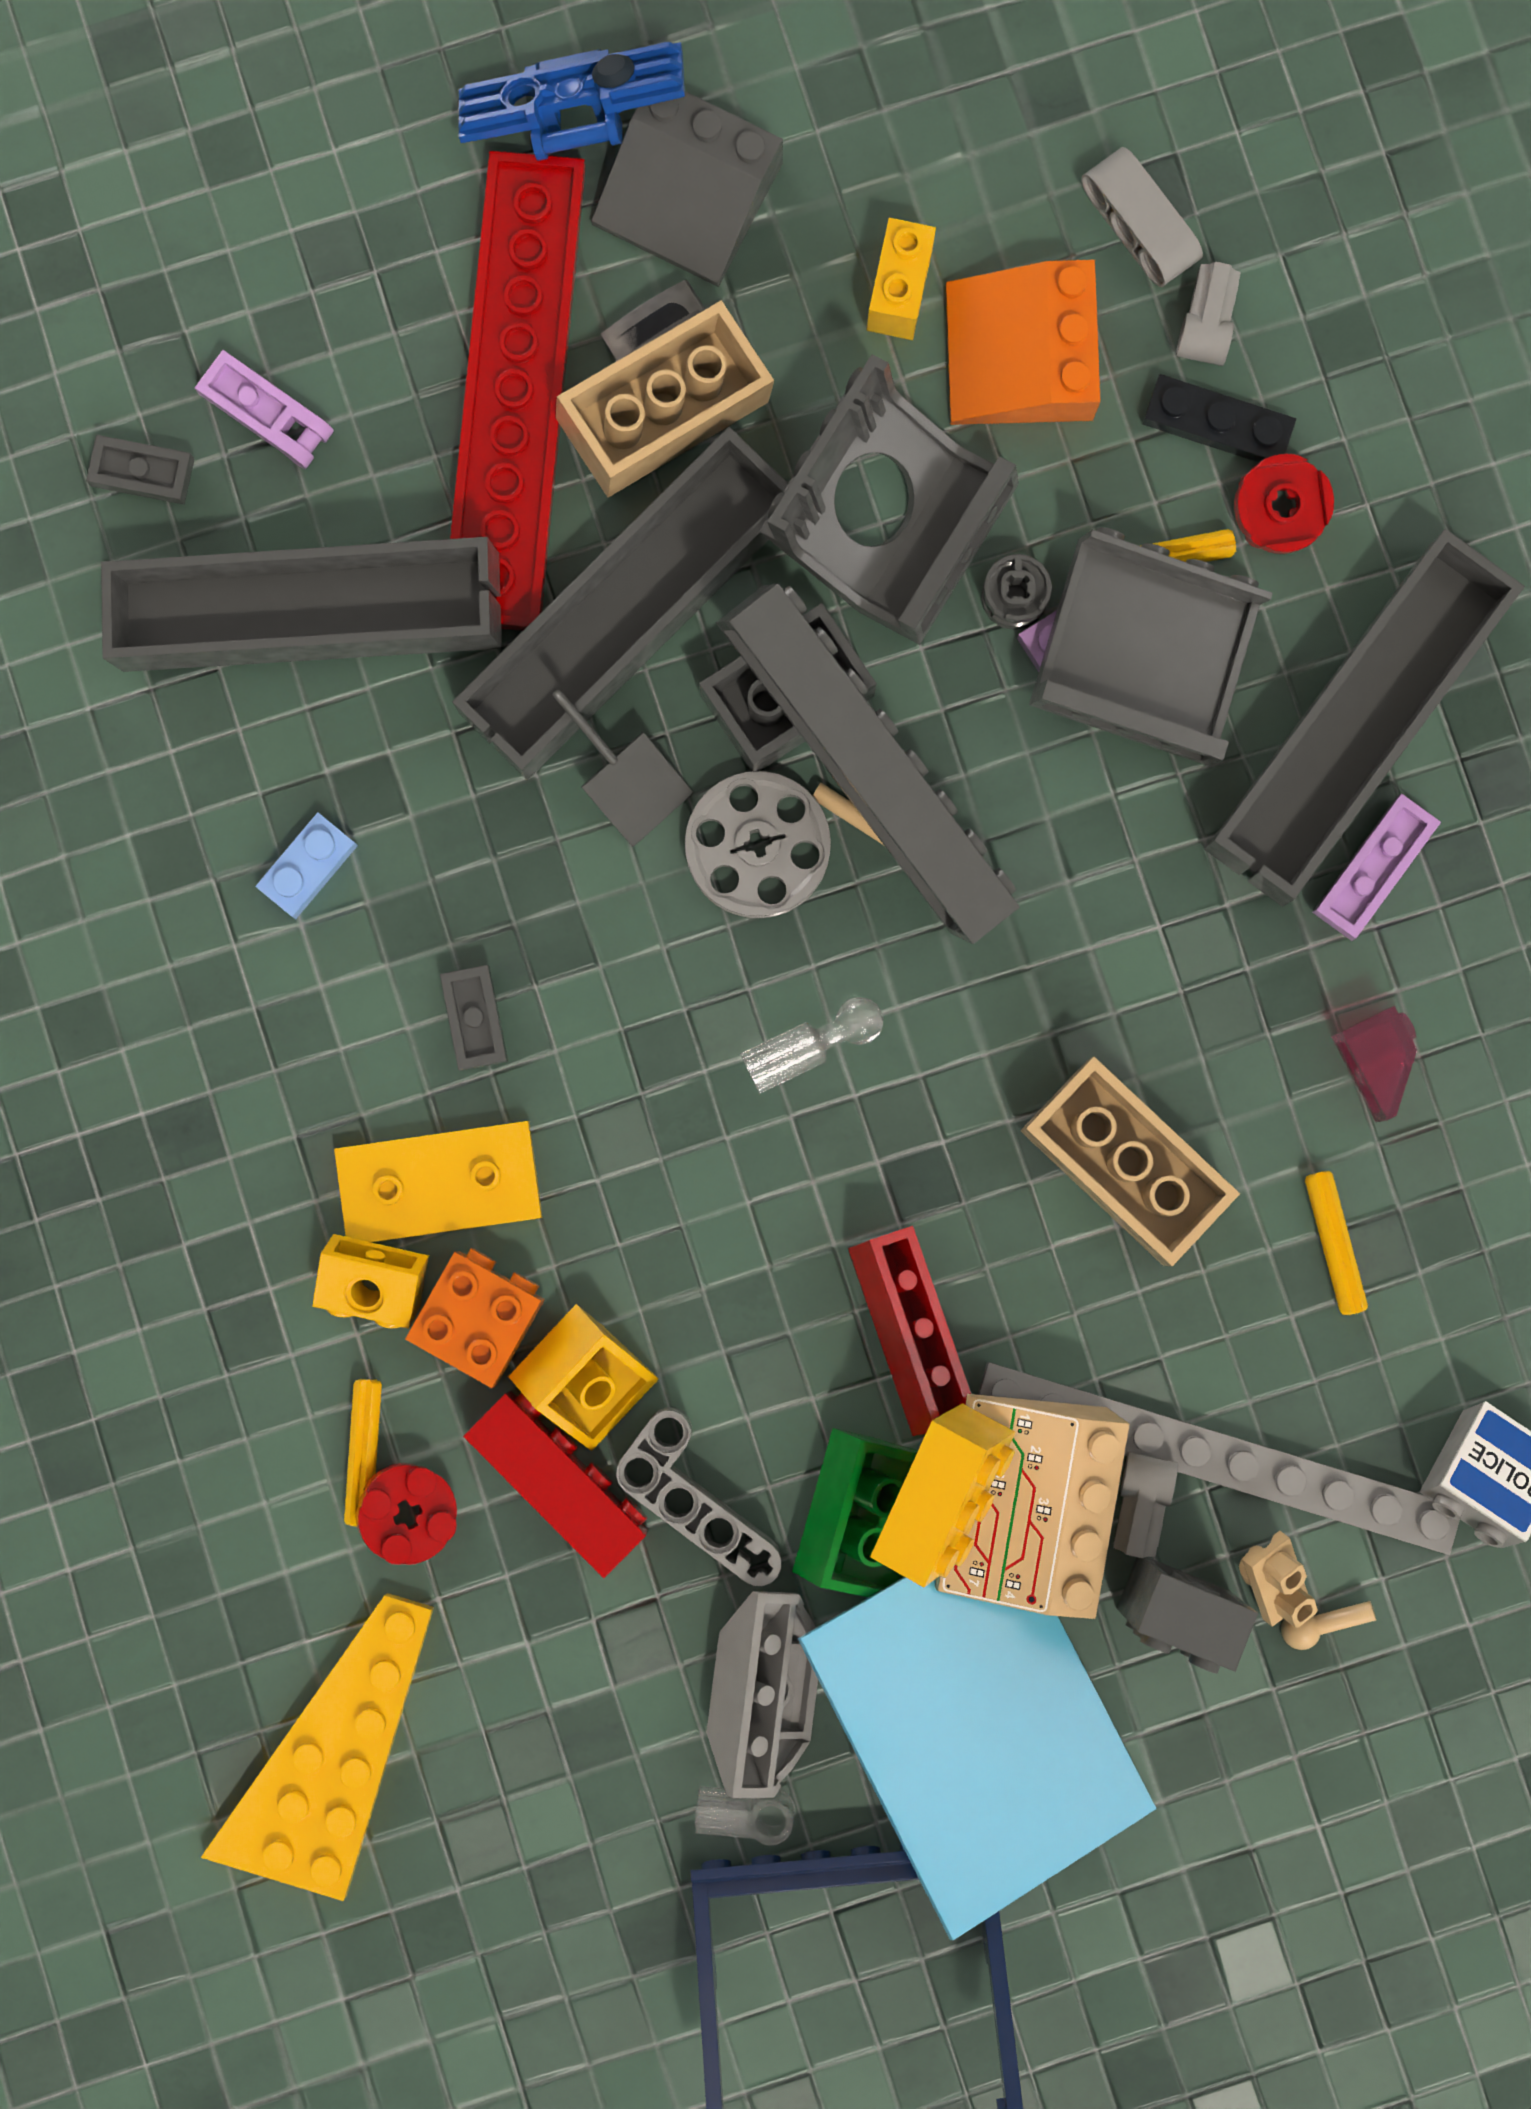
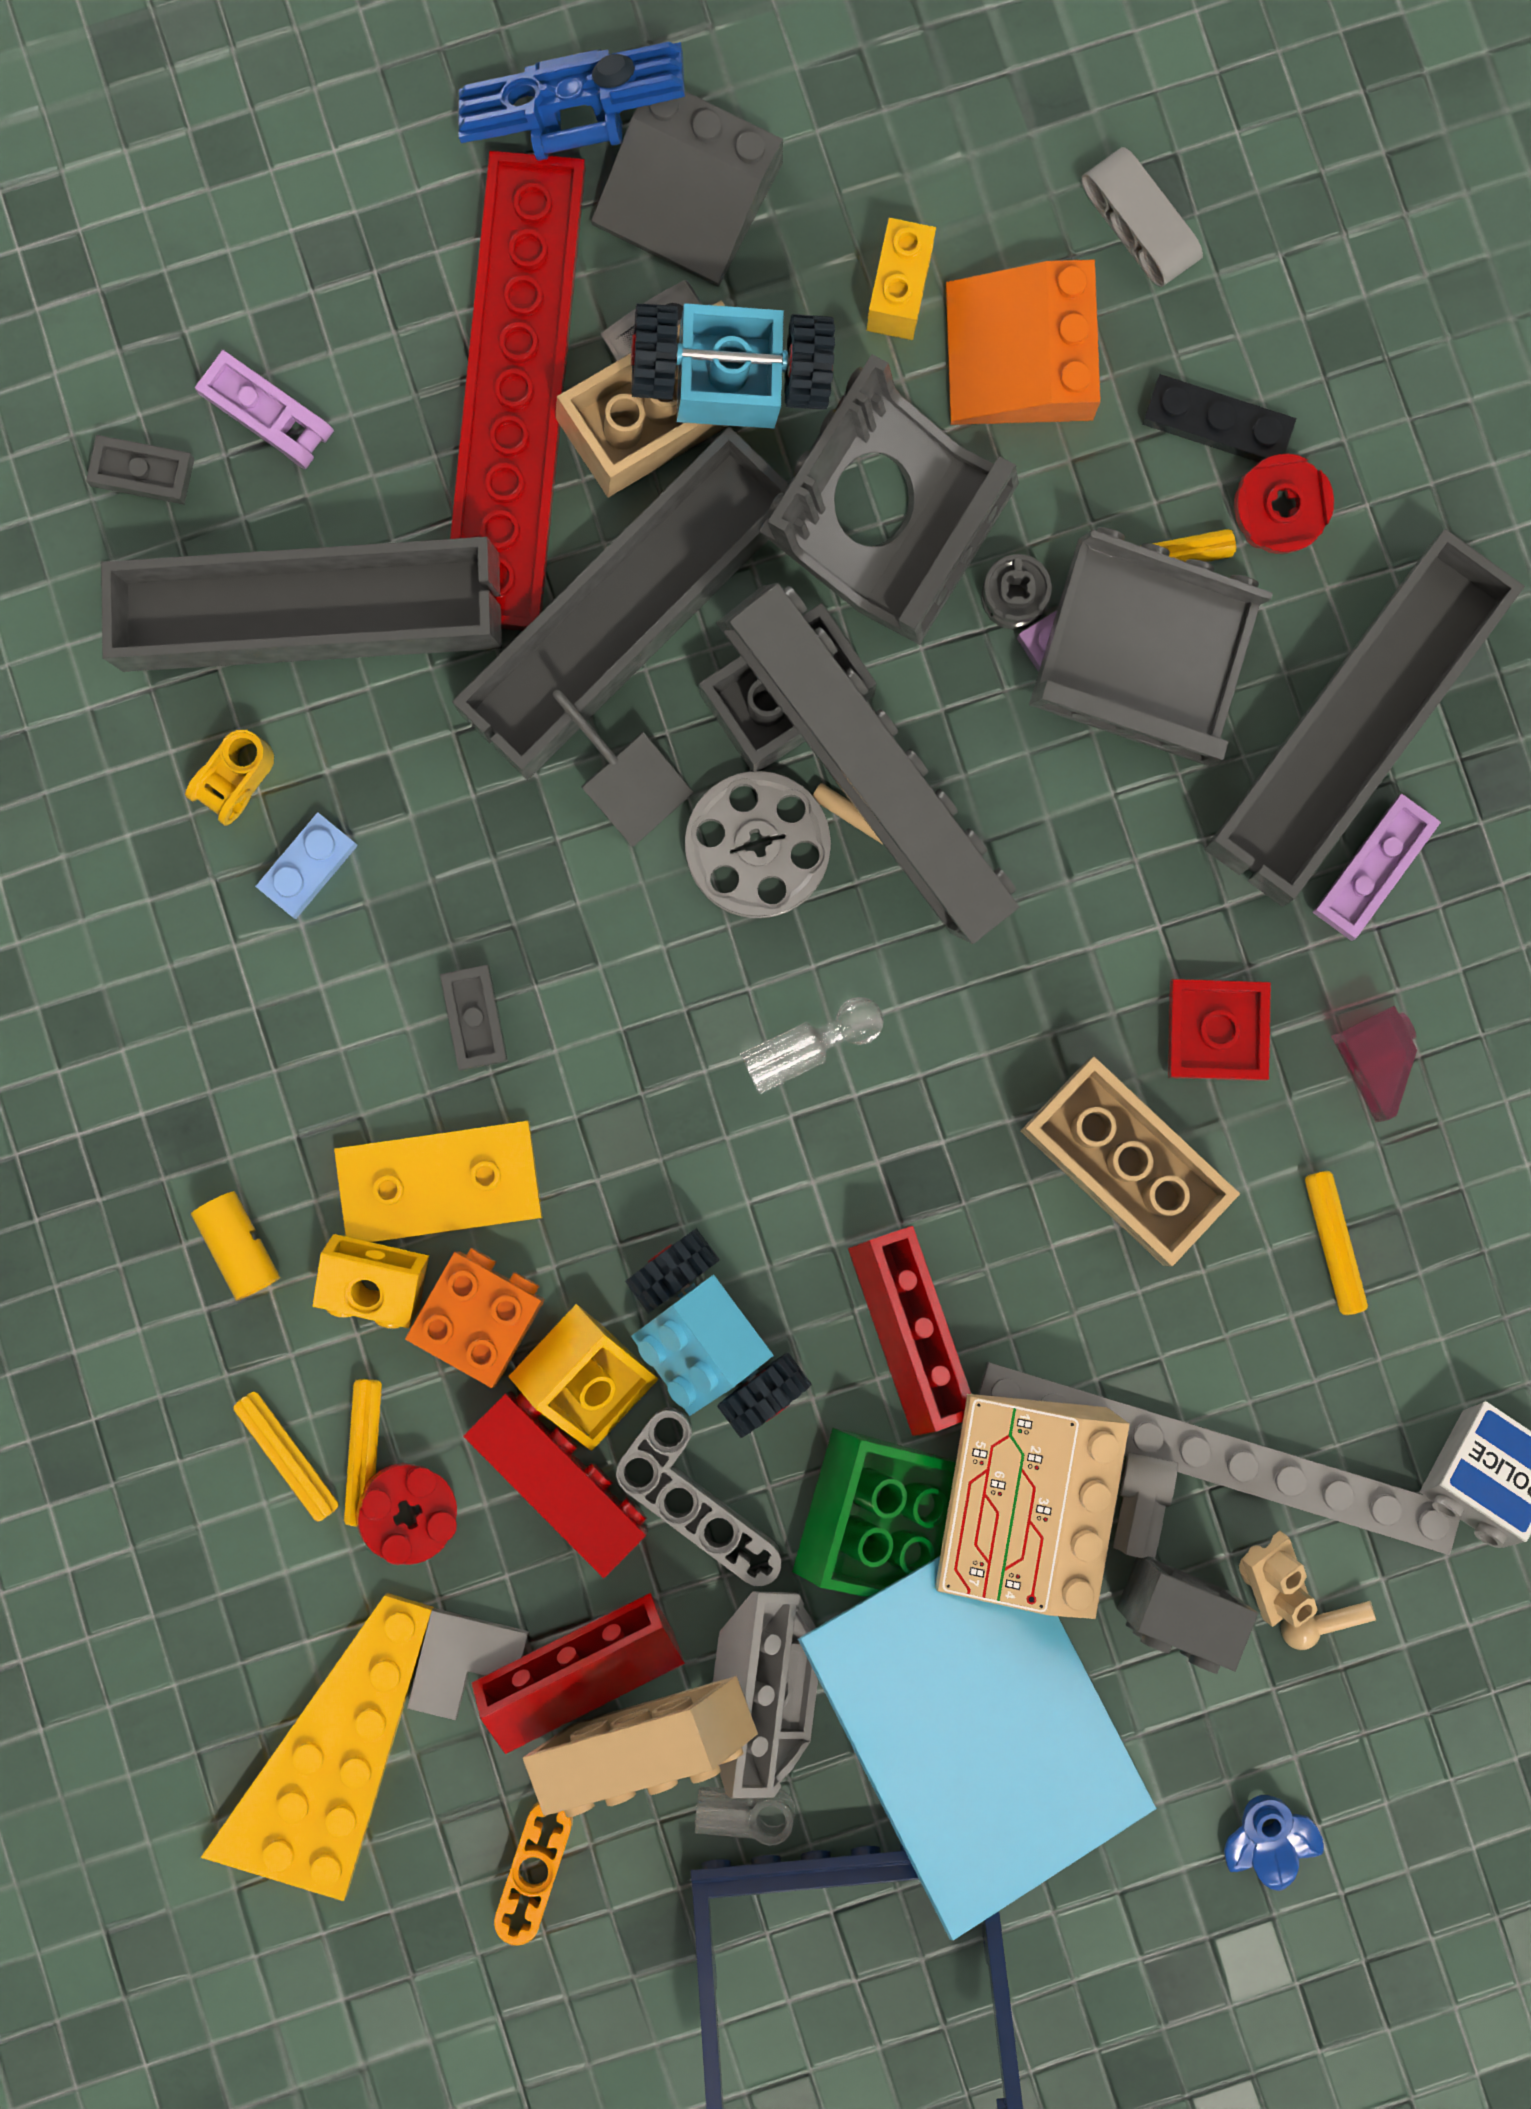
(229, 778): none -> yellow piece
(229, 1238): none -> yellow pin
(286, 1456): none -> yellow axle
(454, 1648): none -> light grey tile
(510, 1900): none -> light orange beam
(577, 1673): none -> red brick
(641, 1748): none -> tan brick
(707, 1343): none -> brick
(731, 362): none -> brick
(944, 1495): yellow brick -> none
(1207, 326): light grey piece -> none
(1219, 1030): none -> red plate
(1273, 1848): none -> blue plate

